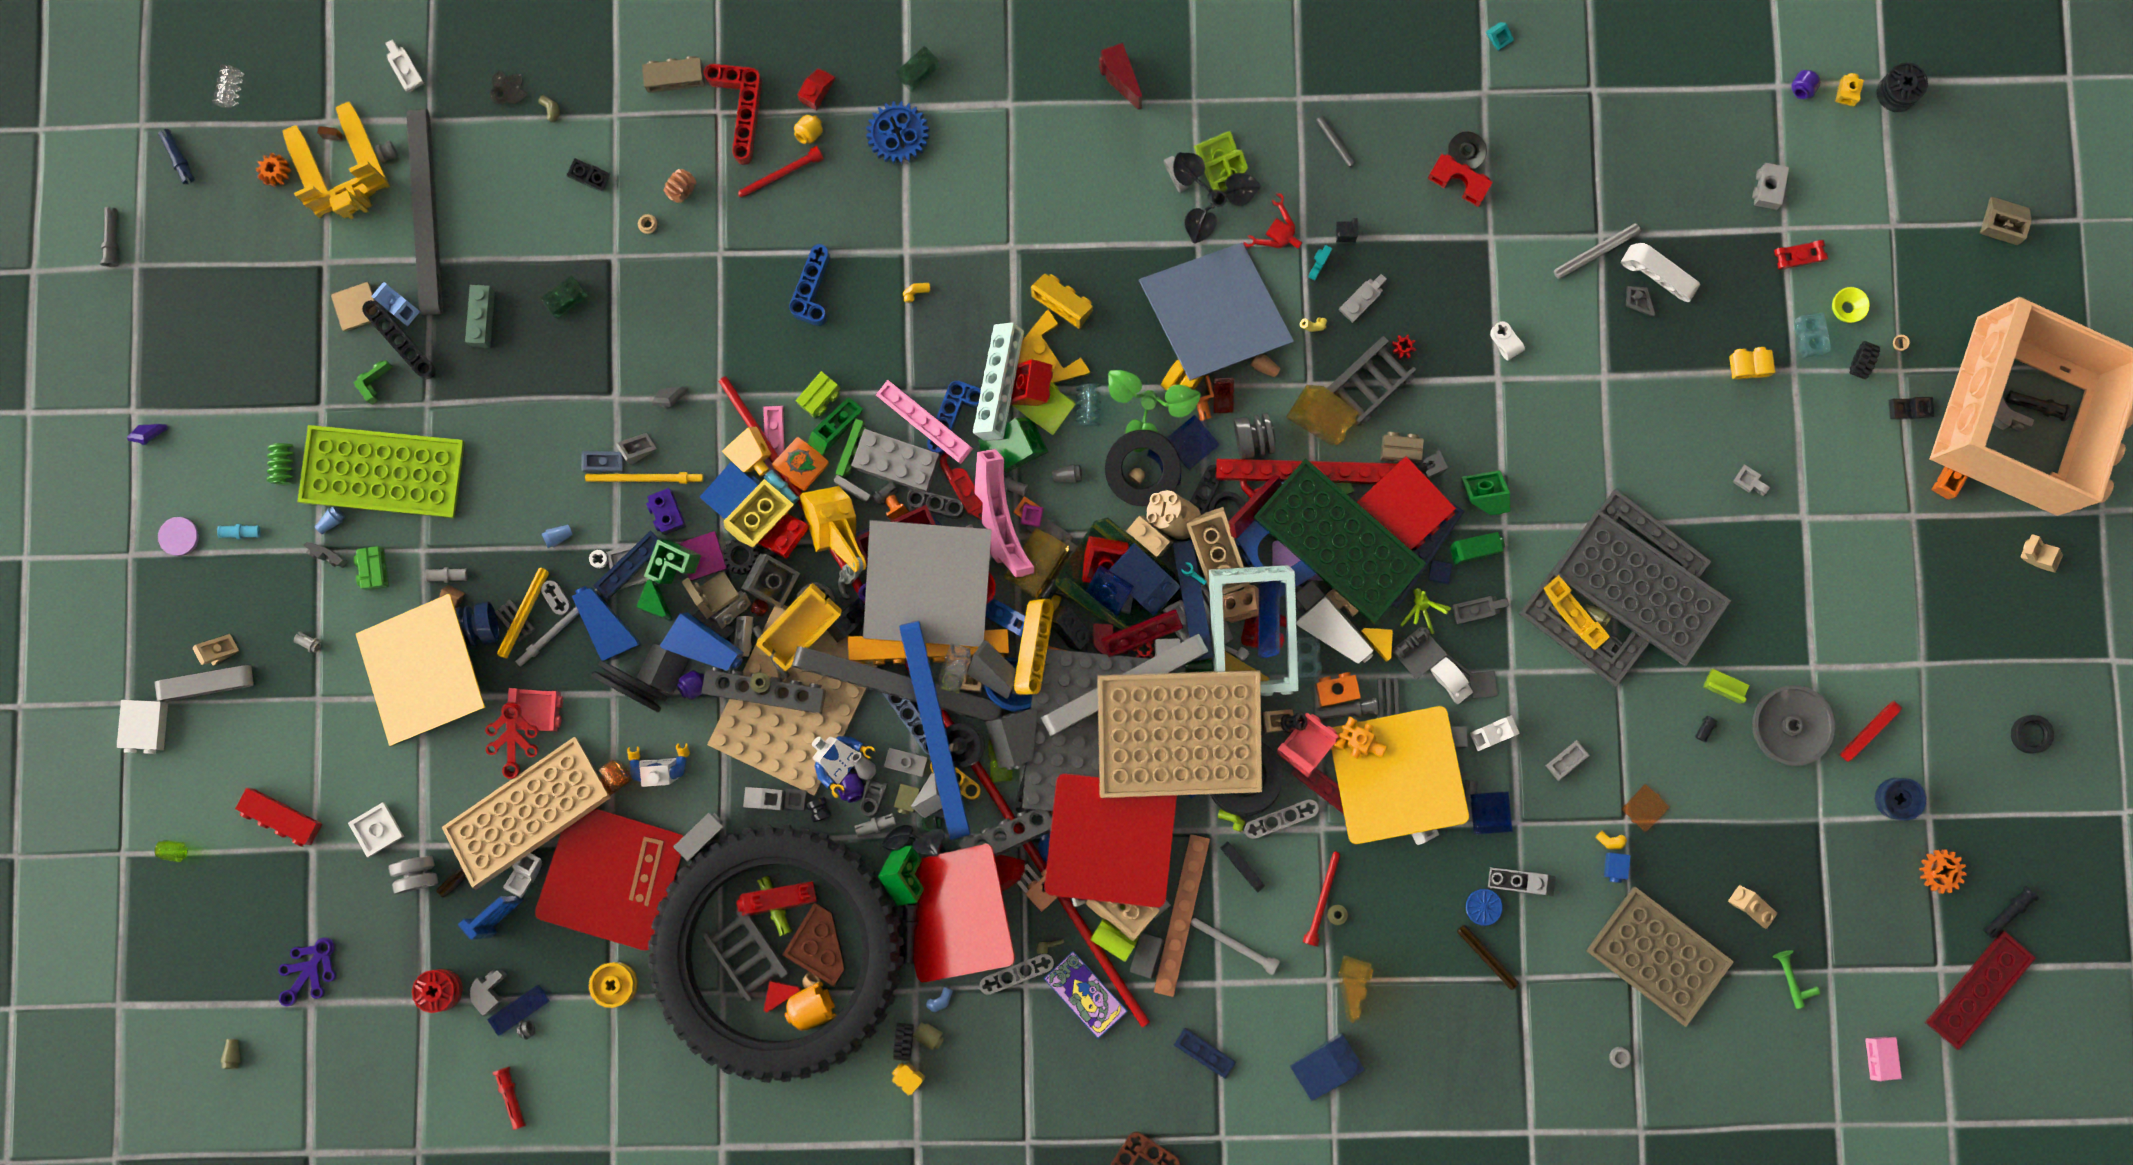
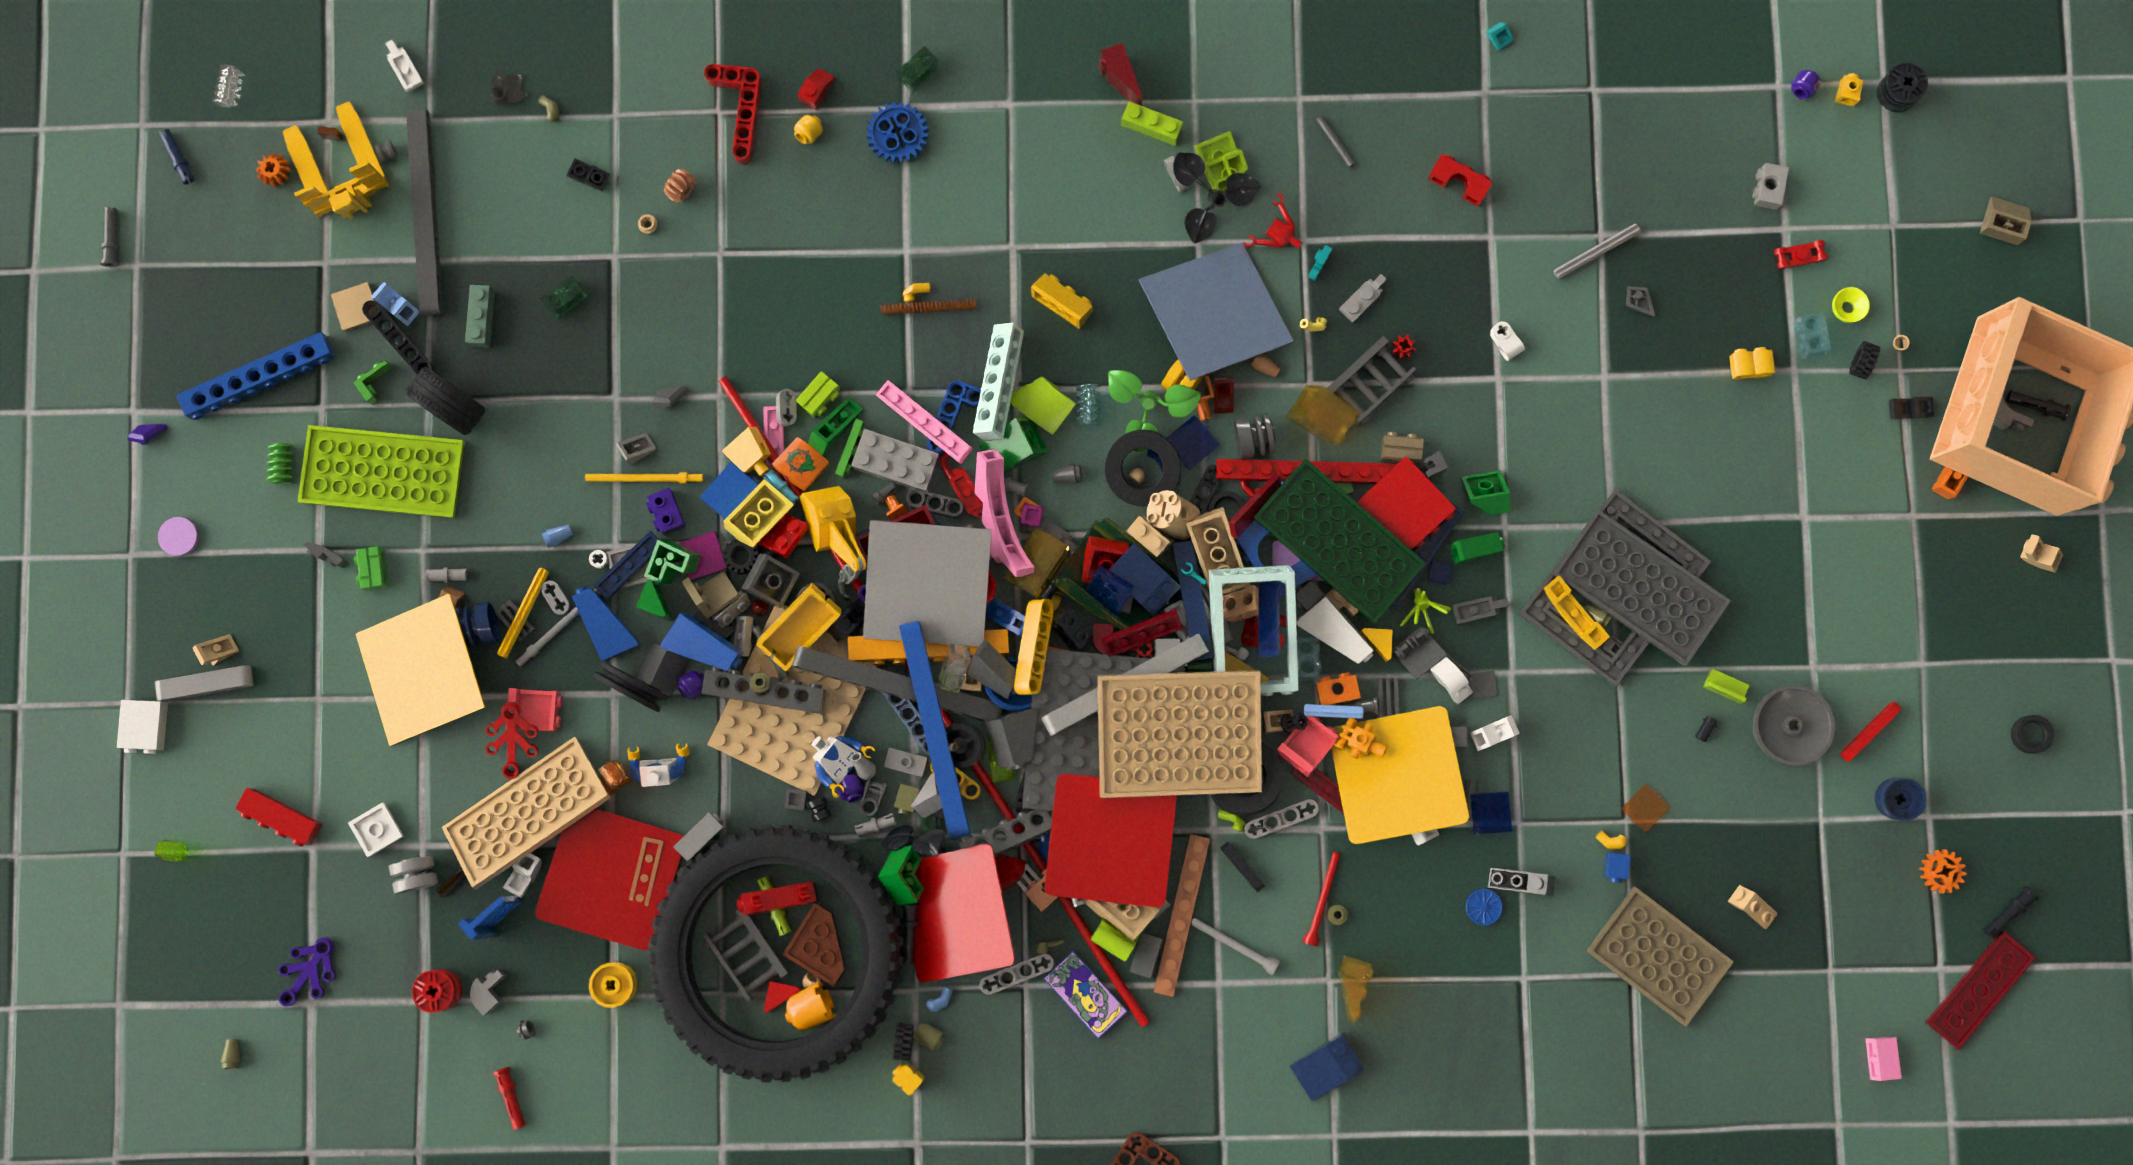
(190, 399): none -> blue brick
(238, 531): medium azure pin -> none
(311, 644): light grey pin -> none
(330, 519): medium blue cone -> none
(445, 401): none -> black tyre
(518, 1010): clear blue tile -> none
(601, 461): sand blue slope -> none
(673, 74): dark tan brick -> none
(764, 798): light grey slope -> none
(787, 408): none -> light grey beam
(812, 282): blue beam -> none
(813, 156): red piece -> none
(852, 489): light grey tile -> none
(926, 307): none -> dark orange piece
(1032, 383): red slope -> none
(1036, 348): yellow wing -> none
(1151, 123): none -> lime brick
(1204, 1053): dark blue tile -> none
(1333, 711): none -> light blue axle
(1347, 231): black panel -> none
(1457, 149): pearl dark grey dish -> none
(1488, 957): dark brown axle -> none
(1567, 760): light grey plate -> none
(1620, 1057): light grey tile -> none
(1661, 270): white beam -> none
(1749, 479): light grey plate -> none
(1784, 958): bright green piece -> none

